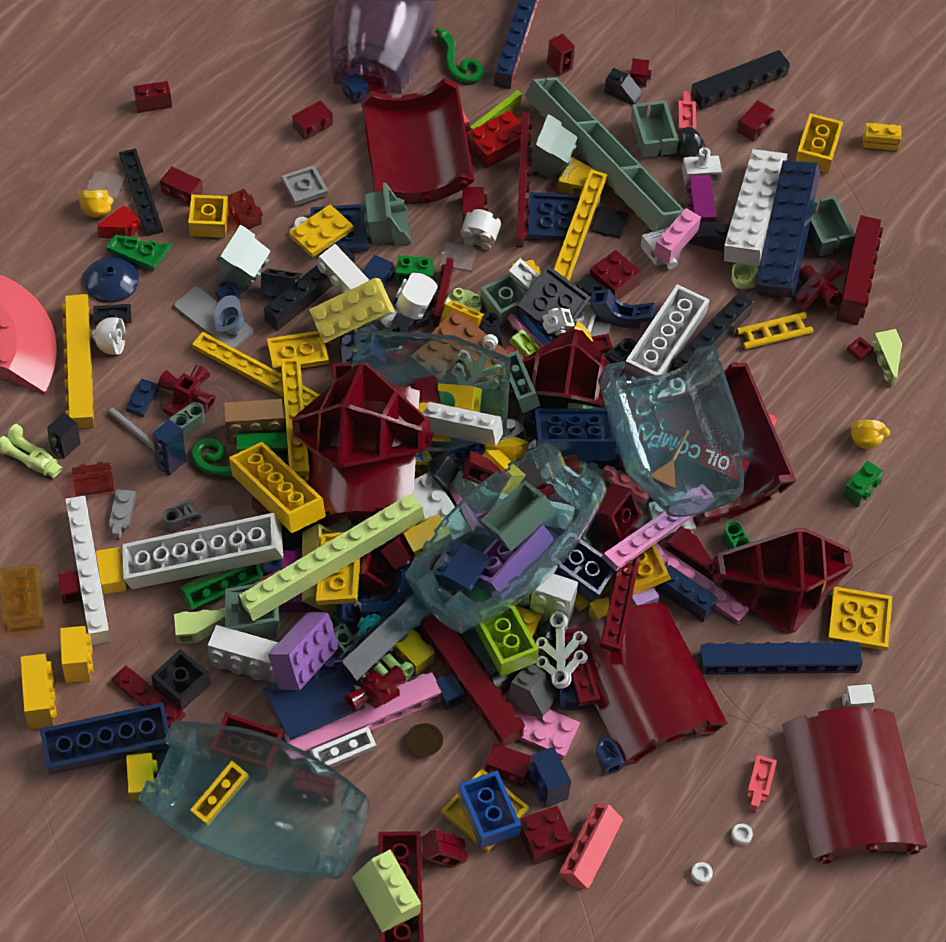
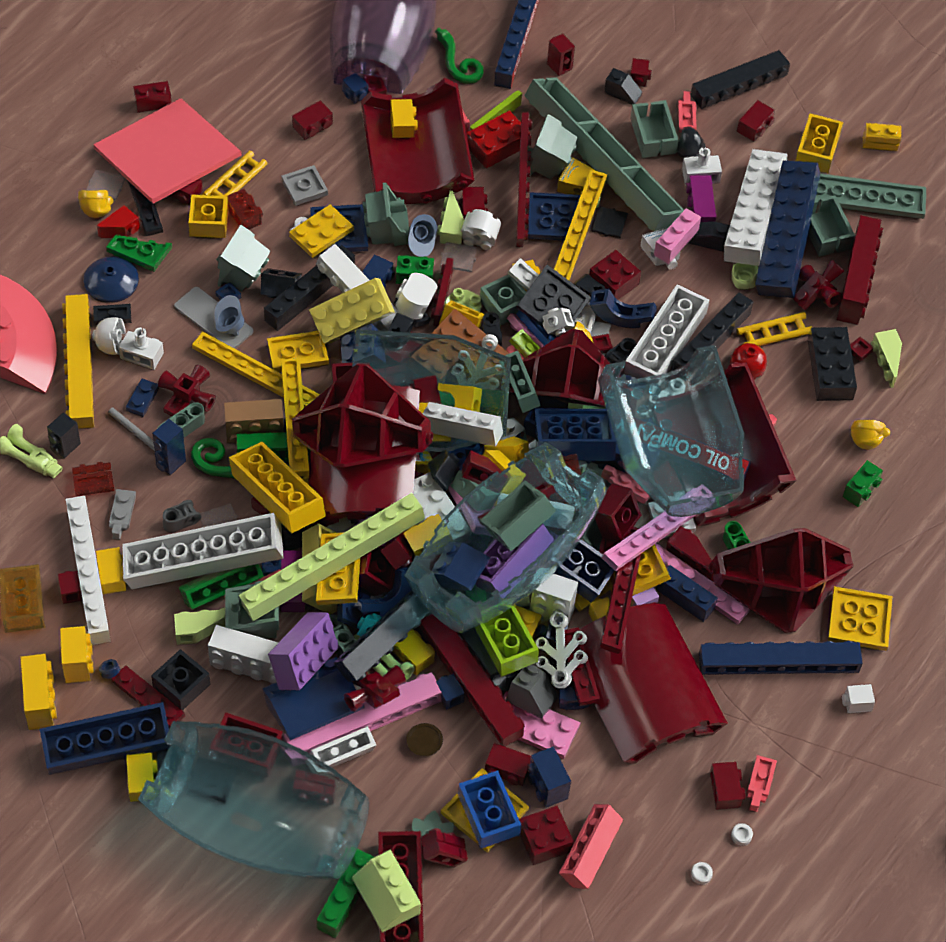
(109, 669): none -> dark blue tile
(141, 349): none -> white brick
(167, 150): none -> coral tile
(219, 793): yellow brick -> none
(246, 177): none -> yellow bar
(342, 897): none -> green brick
(402, 118): none -> yellow brick
(422, 235): none -> sand blue piece
(430, 822): none -> sand green plate
(451, 221): none -> yellowish green slope
(609, 756): dark blue rock -> none
(667, 473): medium nougat piece -> none
(726, 785): none -> dark red brick
(753, 356): none -> red cylinder
(832, 363): none -> black brick
(853, 783): dark red panel -> none
(874, 195): none -> sand green plate

